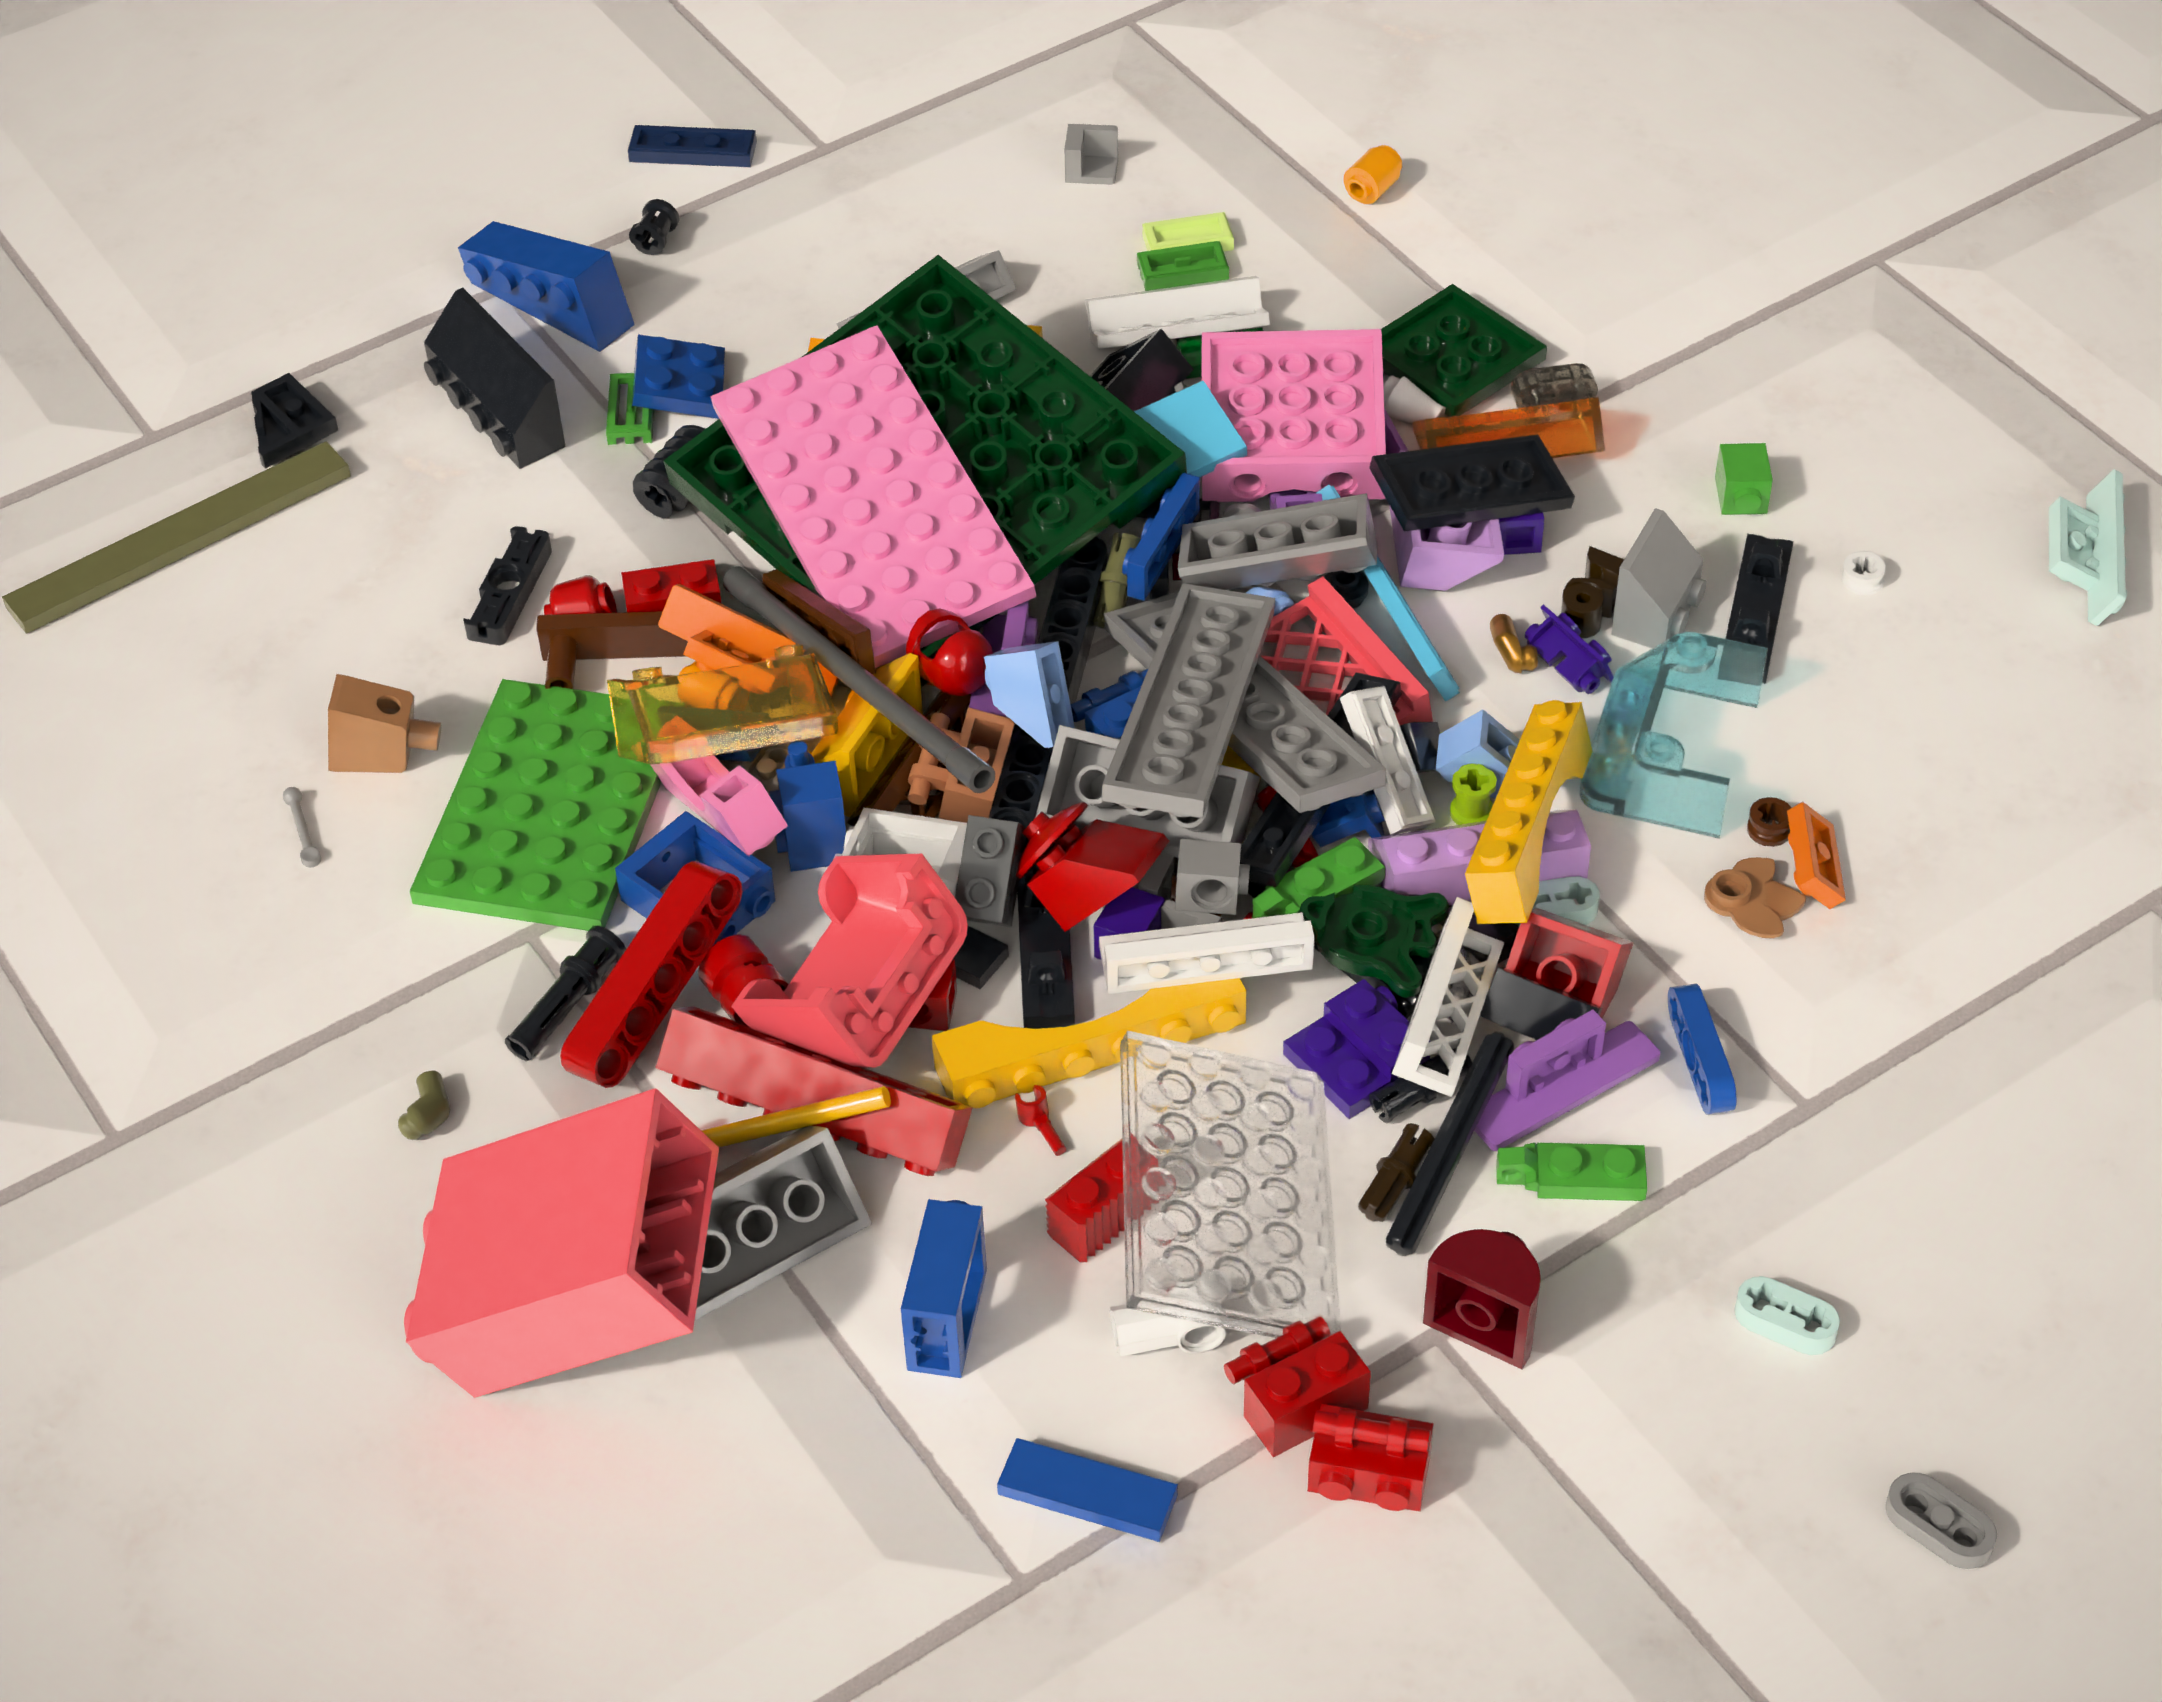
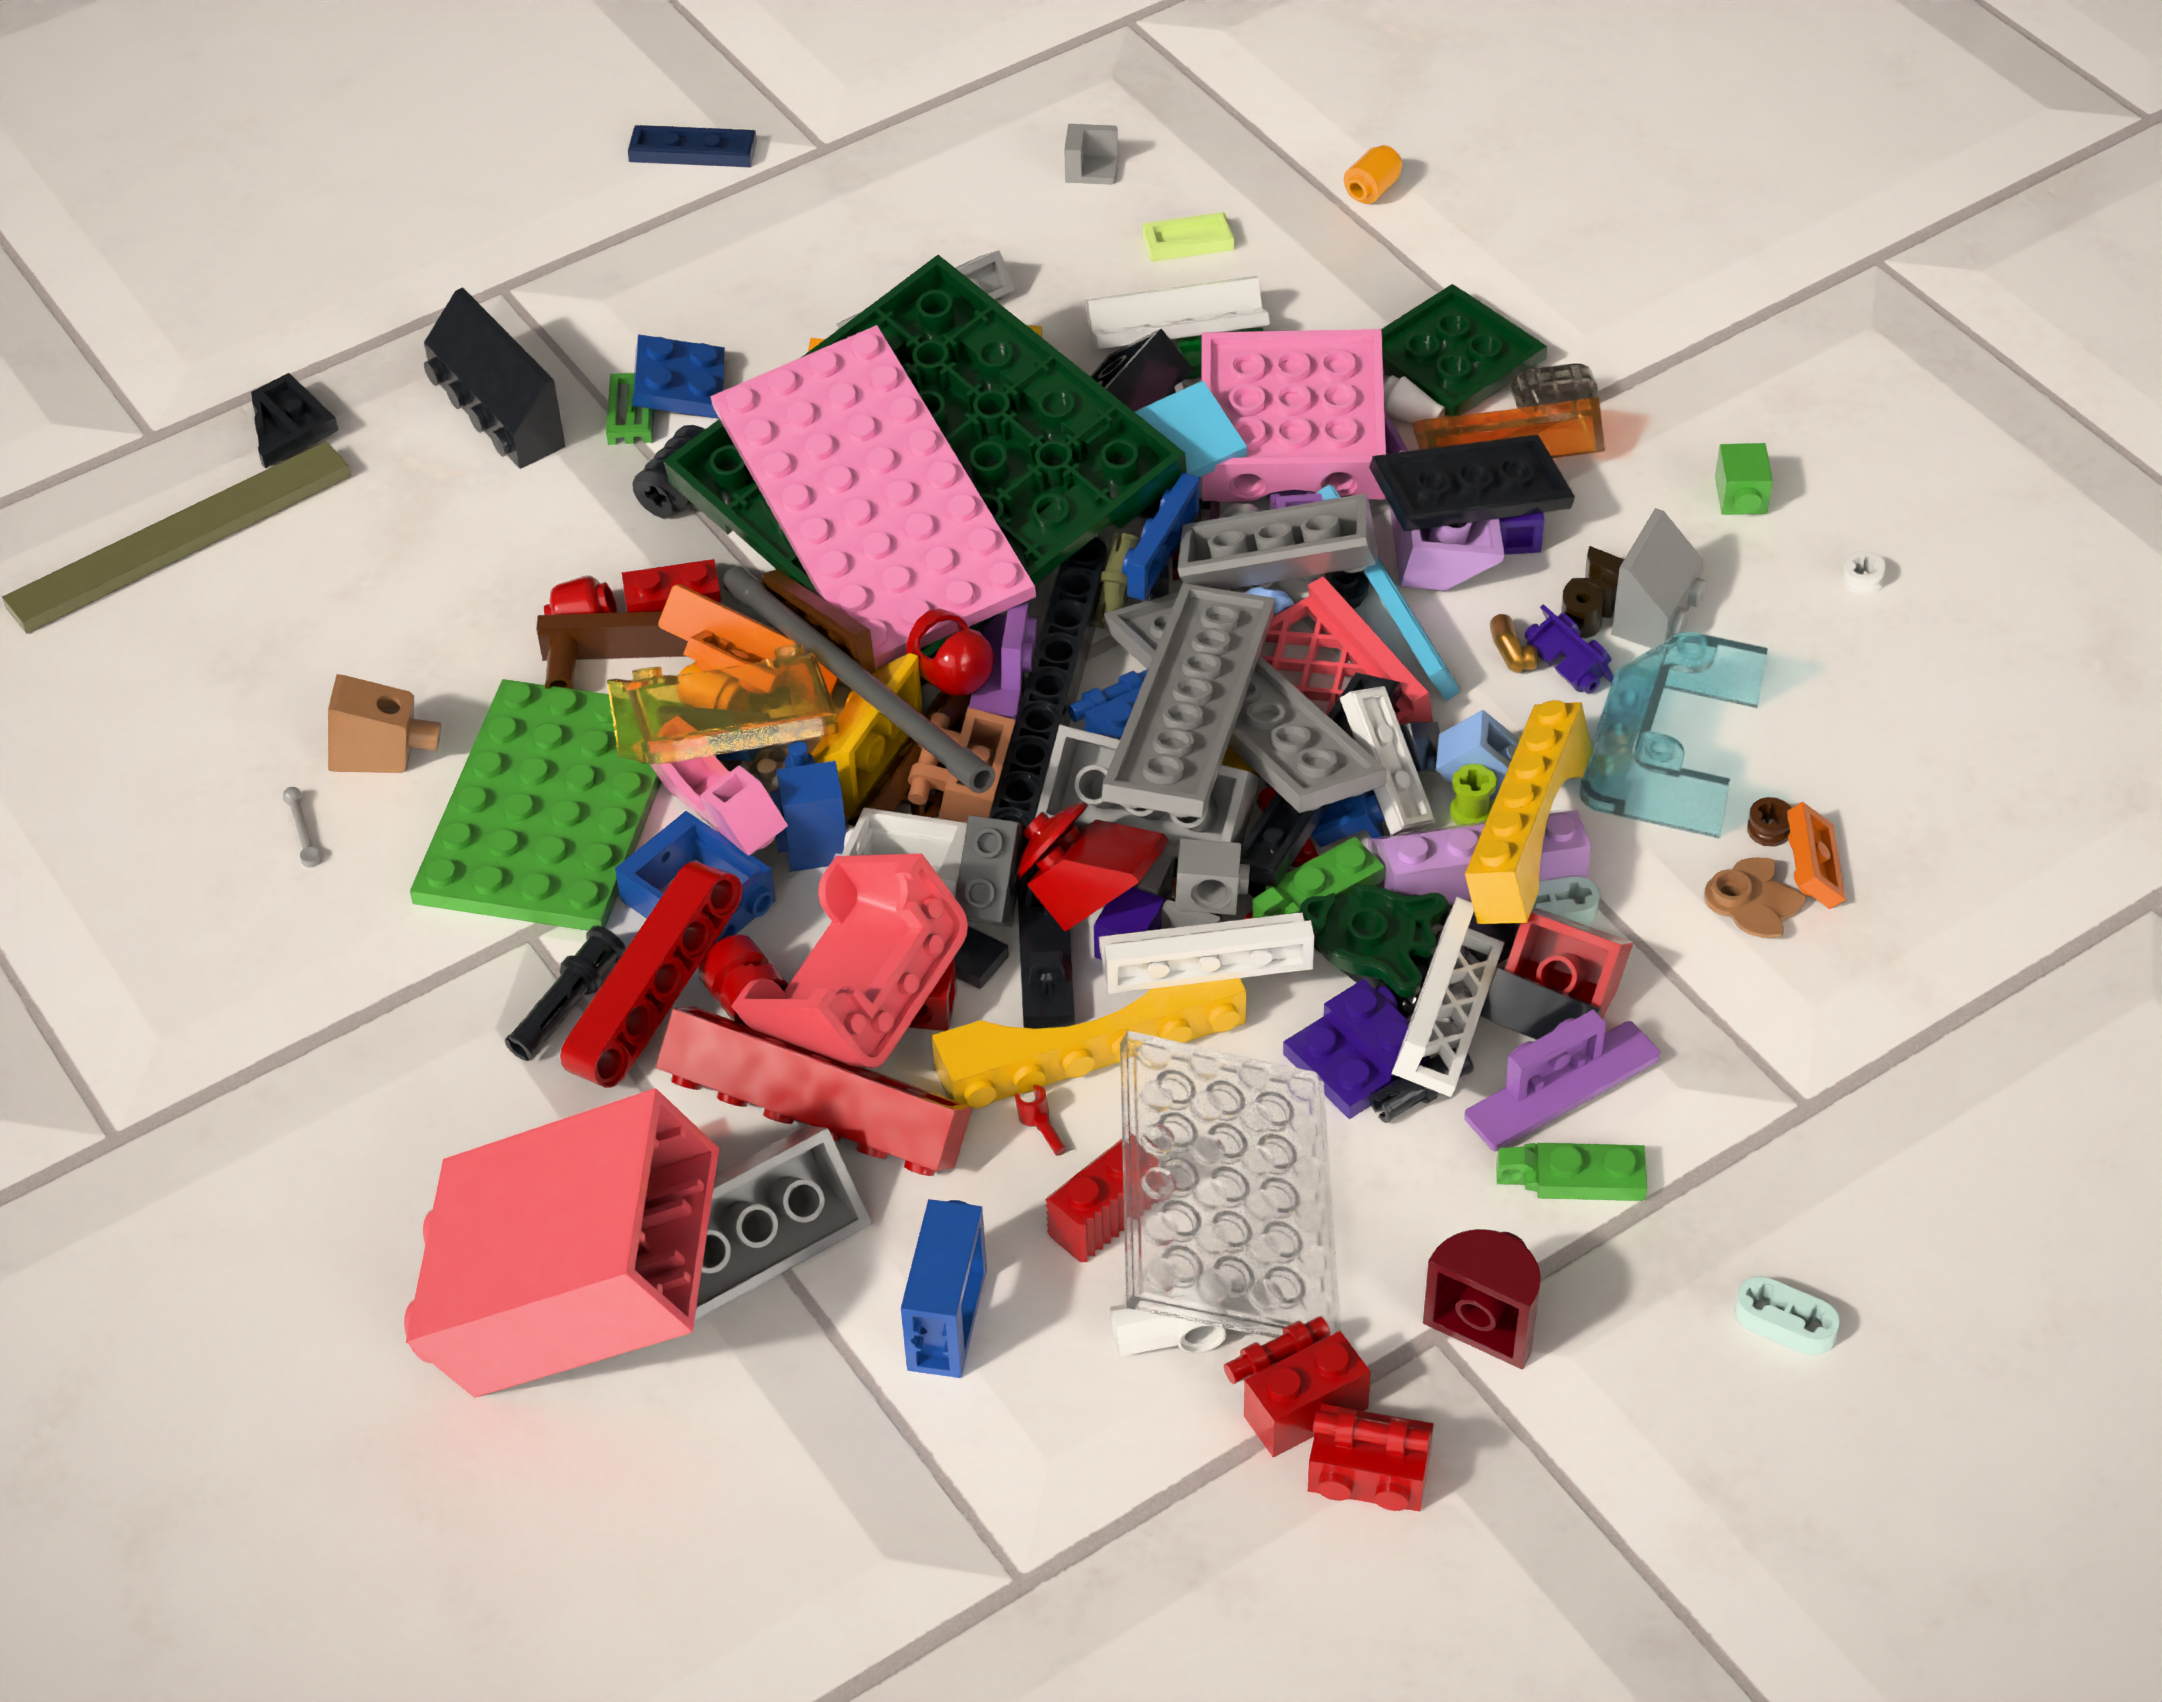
(427, 1111): olive arm -> none
(500, 608): black piece -> none
(550, 280): blue wedge -> none
(654, 226): black bush -> none
(799, 1117): yellow bar -> none
(1031, 689): light blue slope -> none
(1087, 1489): blue tile -> none
(1183, 265): bright green tile -> none
(1395, 1173): dark brown axle -> none
(1449, 1144): black axle -> none
(1702, 1049): blue beam -> none
(1760, 593): black hinge -> none
(1942, 1521): light grey plate -> none
(2089, 546): light aqua bracket -> none

